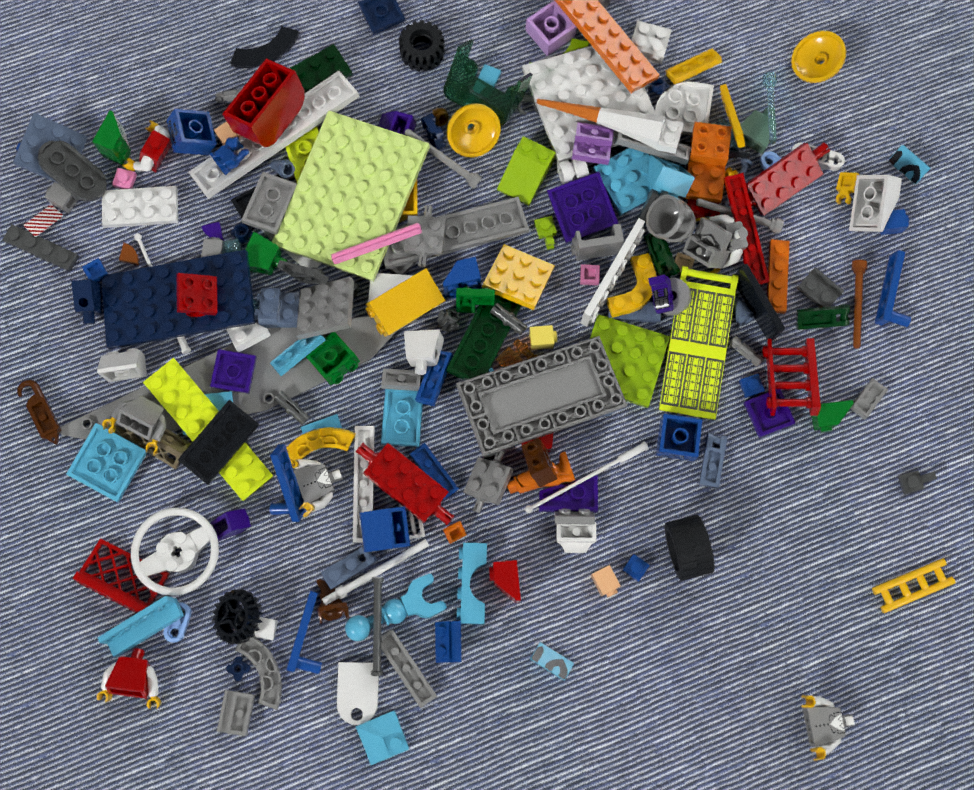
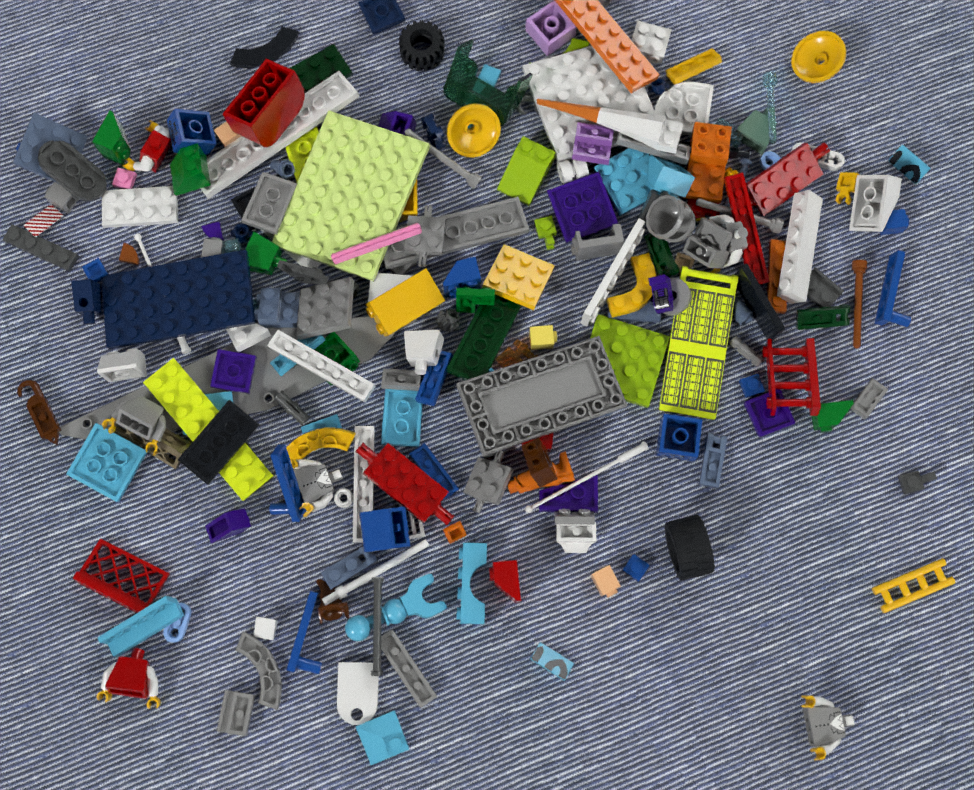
(164, 557): white piece -> none
(189, 170): none -> green slope
(196, 294): red plate -> none
(226, 157): blue animal -> none
(227, 96): light grey axle -> none
(242, 619): black gear -> none
(244, 668): dark blue plate -> none
(321, 366): none -> white plate
(337, 498): none -> white plate
(441, 116): pearl gold plate -> none
(448, 641): blue plate -> none
(508, 319): dark grey pin -> none
(589, 274): bright pink plate -> none
(732, 116): yellow tile -> none
(800, 247): none -> white brick

